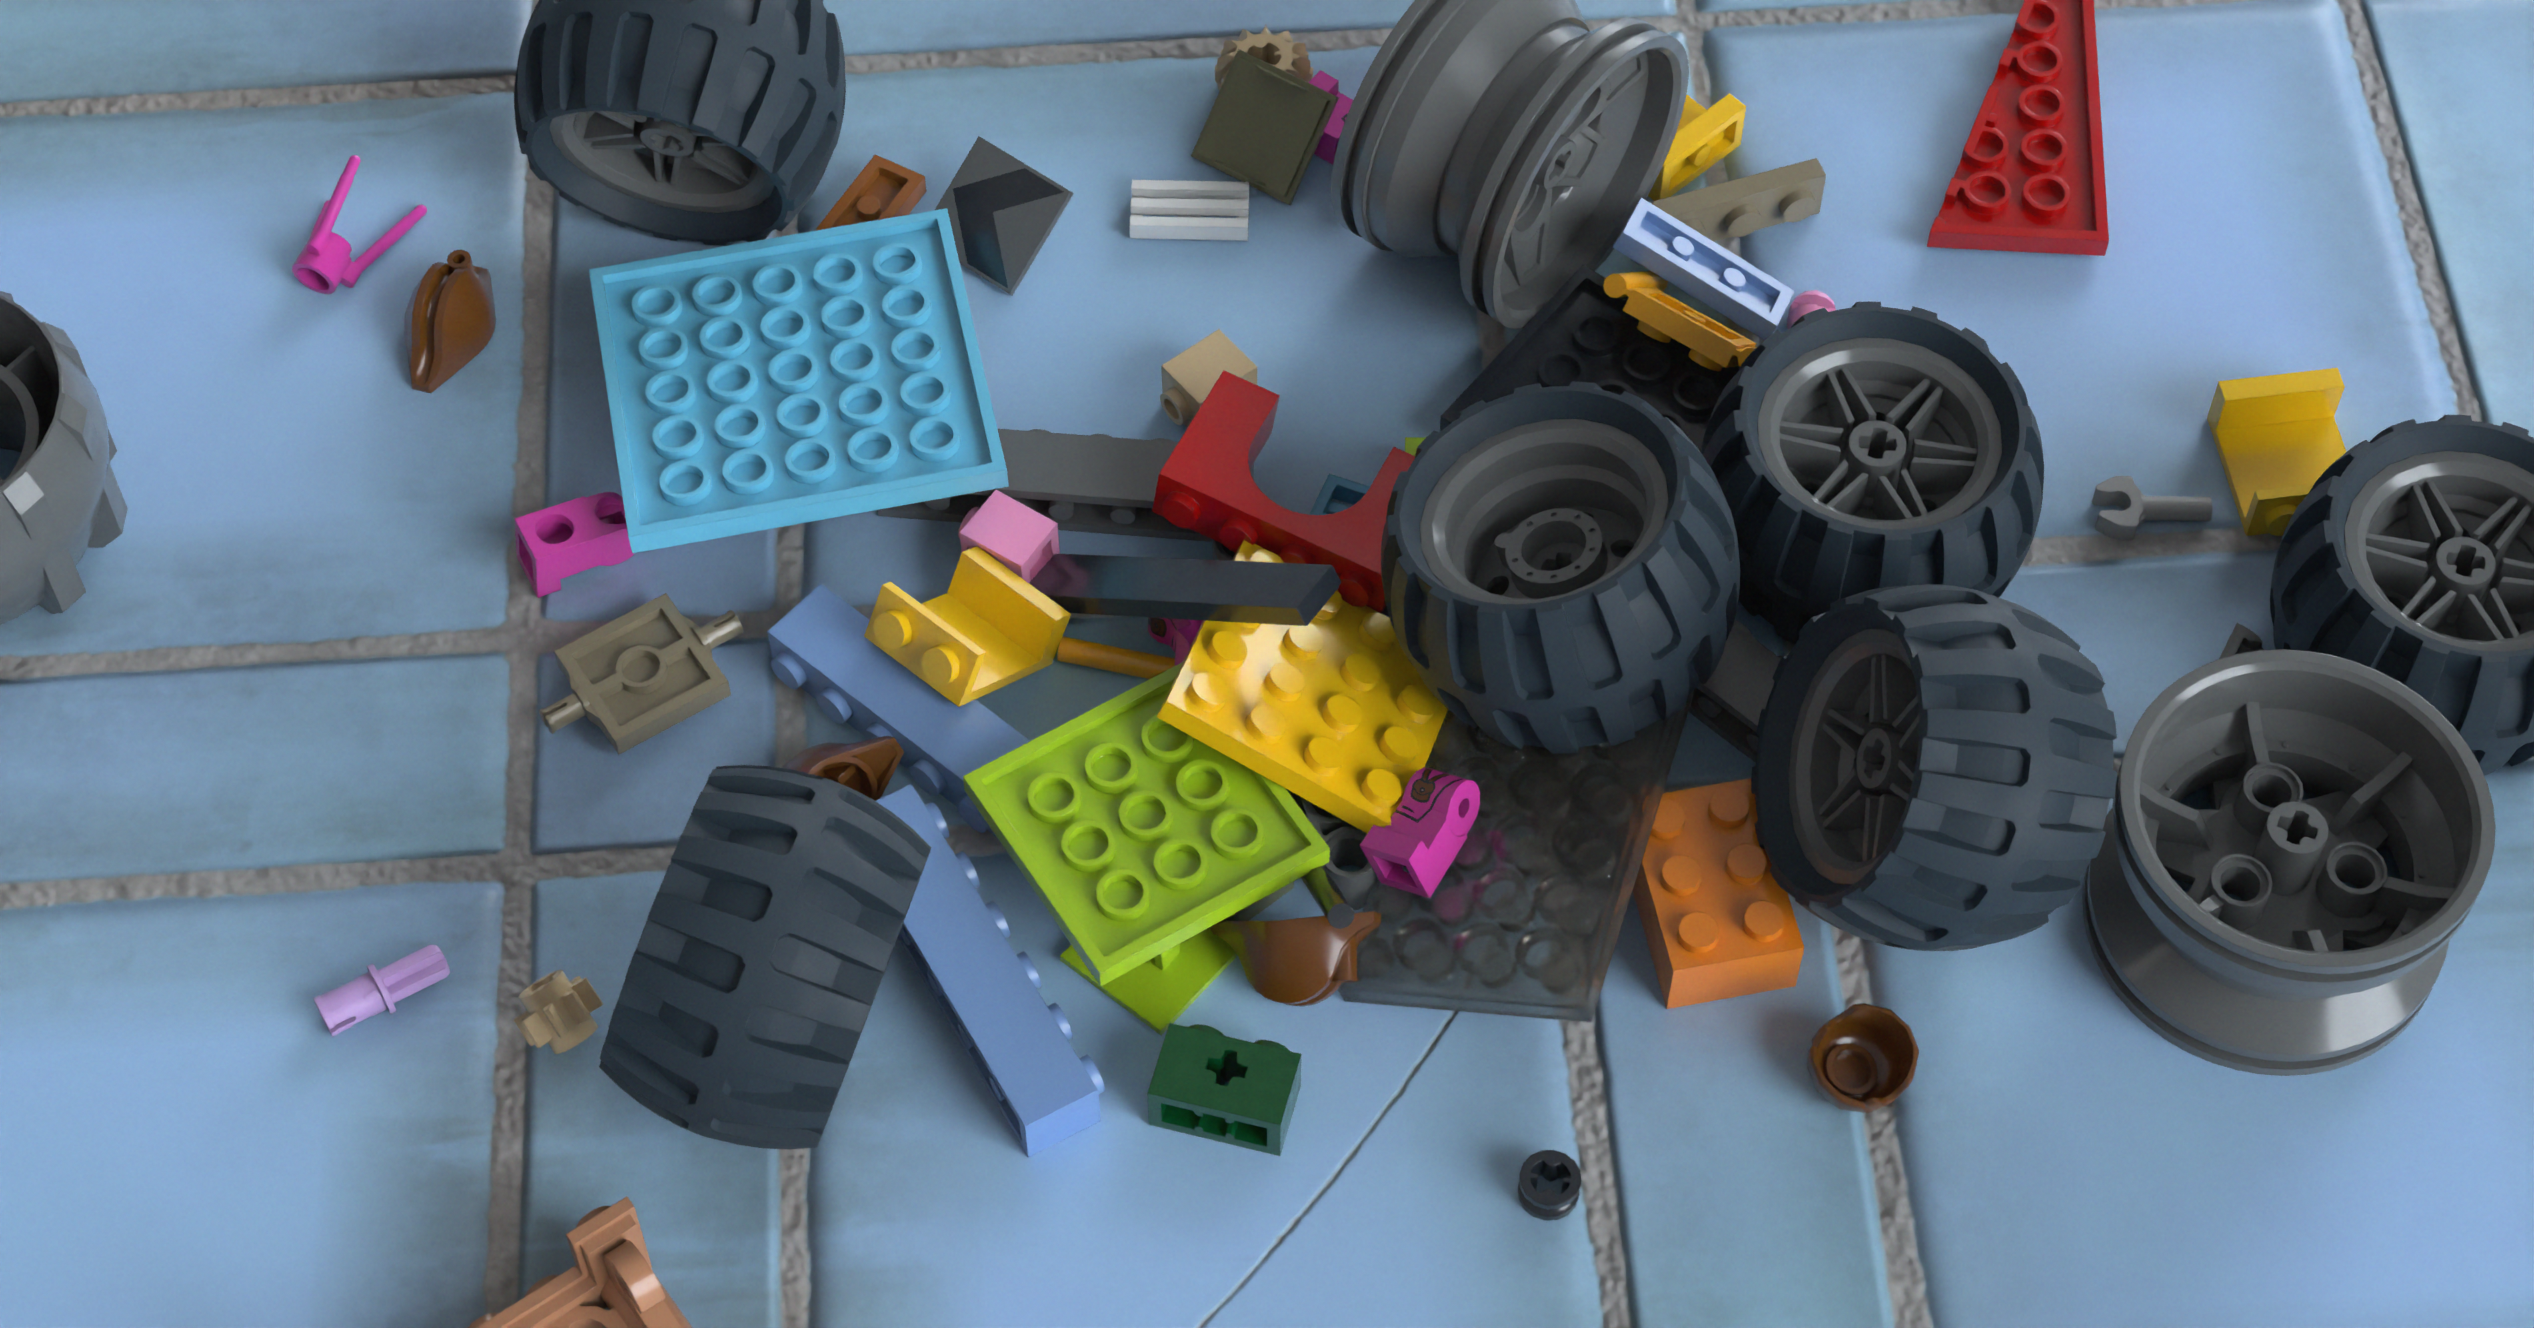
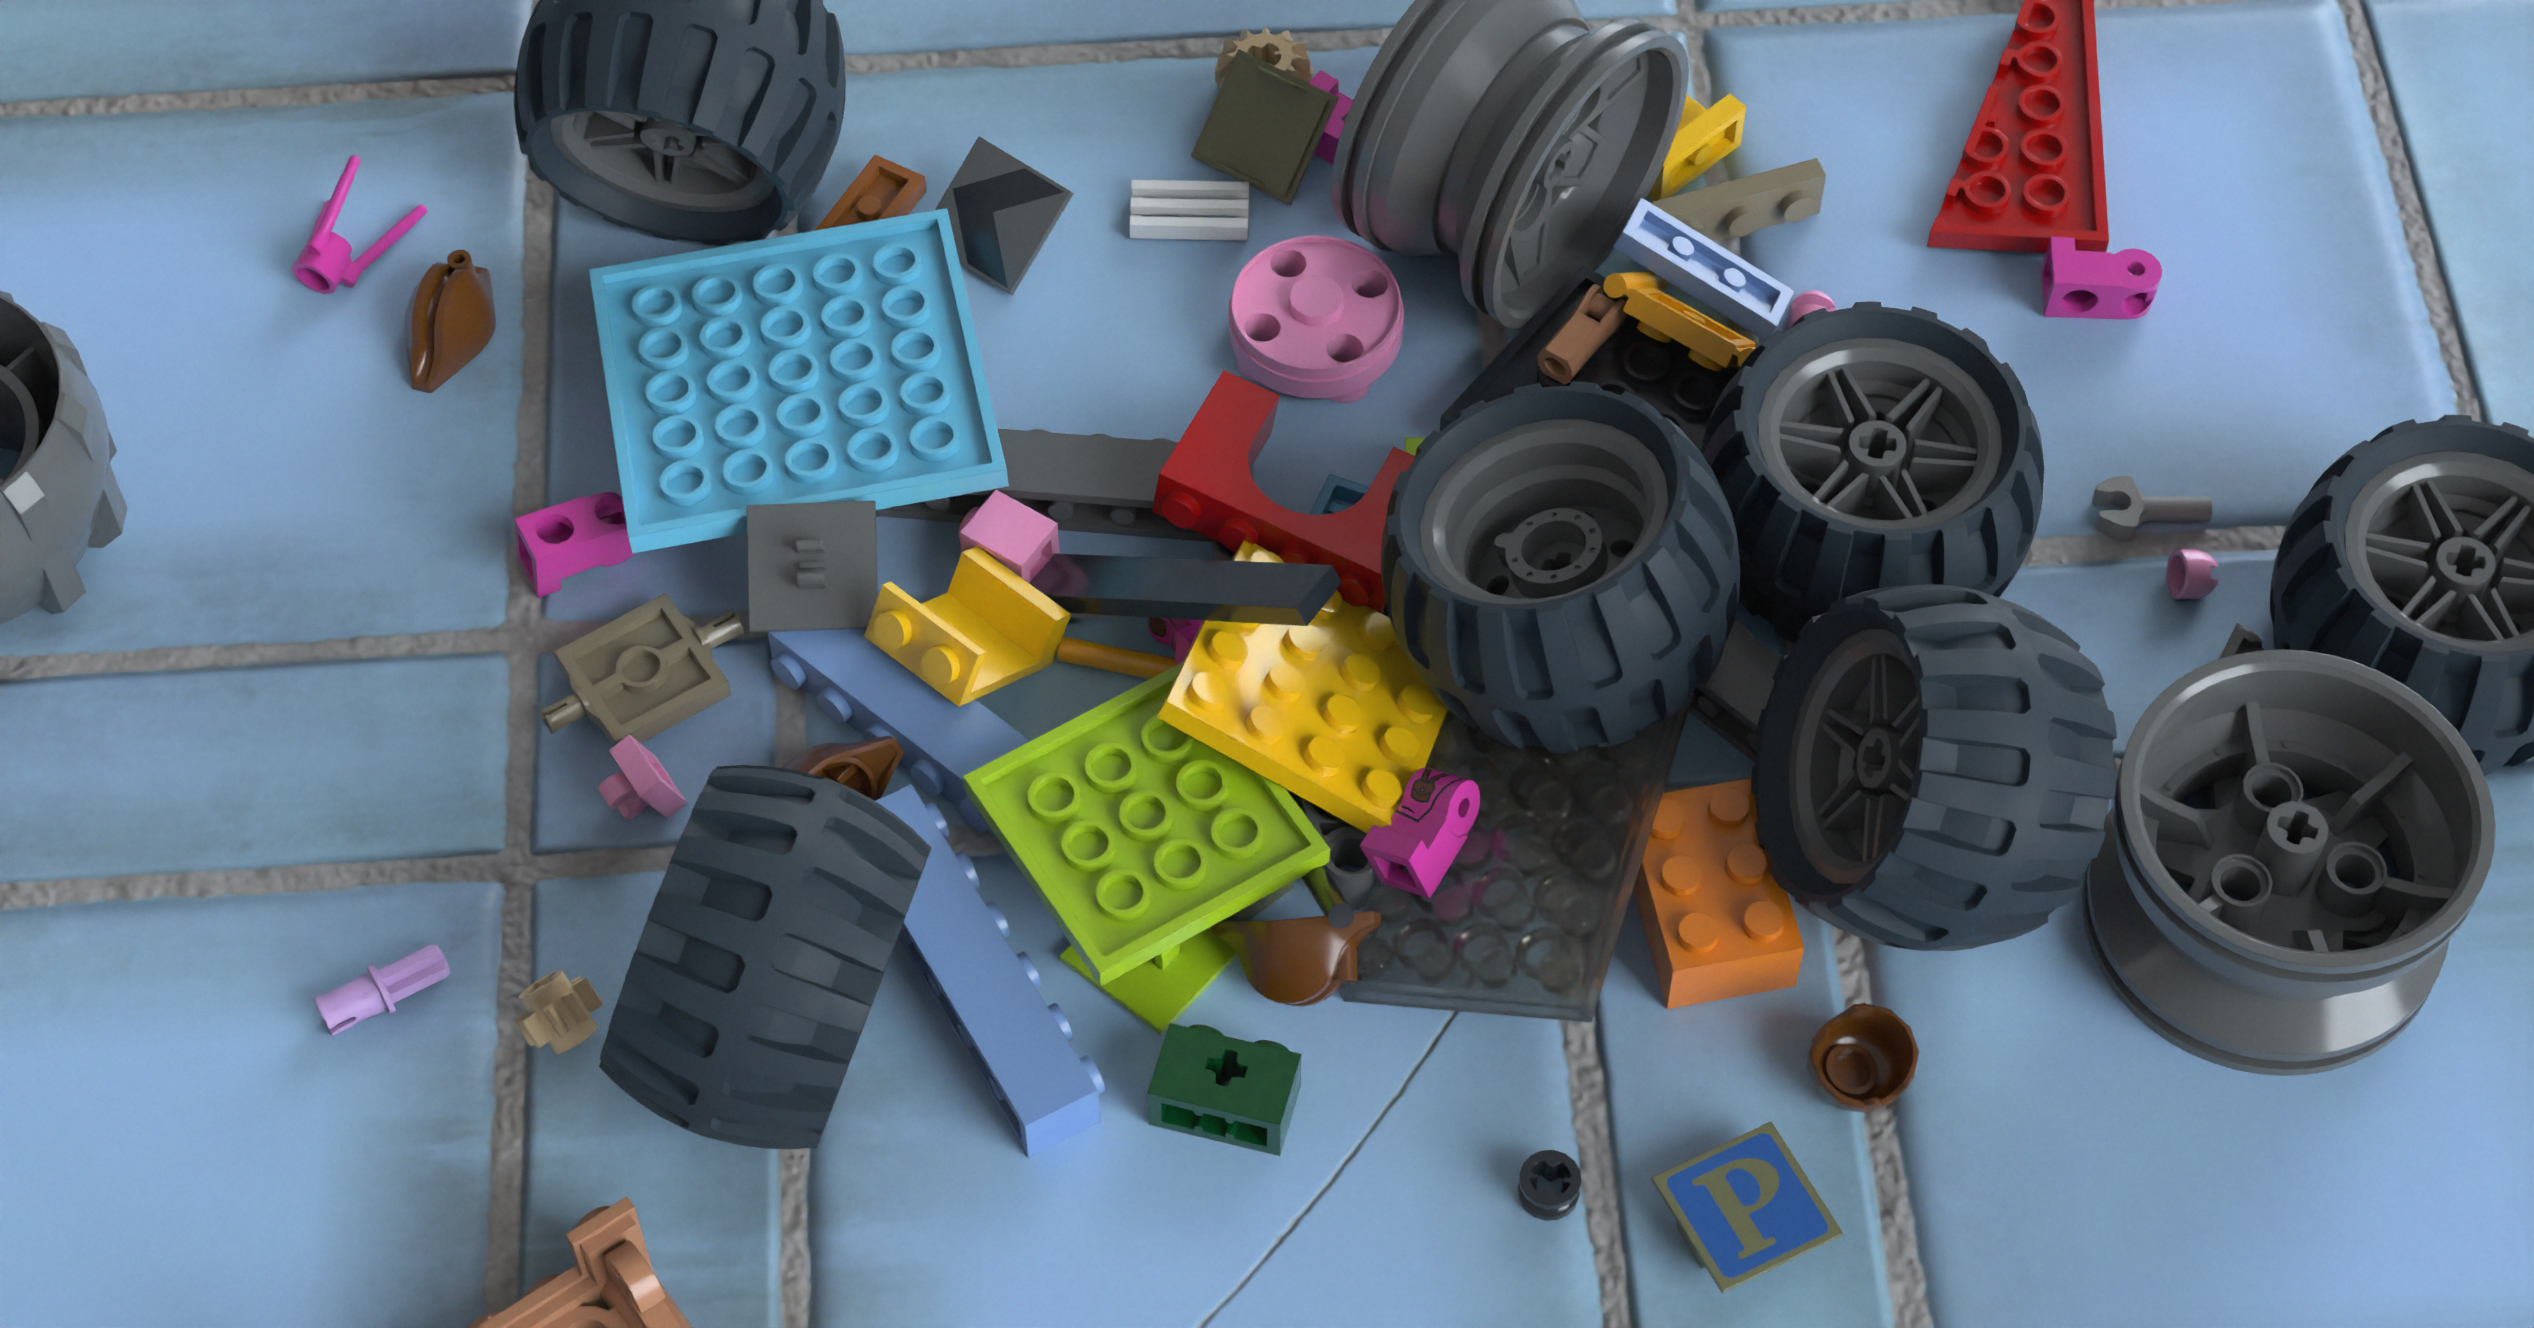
(640, 782): none -> bright pink tile
(811, 566): none -> dark grey piece
(1195, 371): tan brick -> none
(1316, 318): none -> bright pink piece
(1581, 335): none -> nougat bar
(1746, 1207): none -> piece
(2097, 282): none -> dark pink leg
(2190, 574): none -> bright pink hinge
(2275, 441): yellow panel -> none

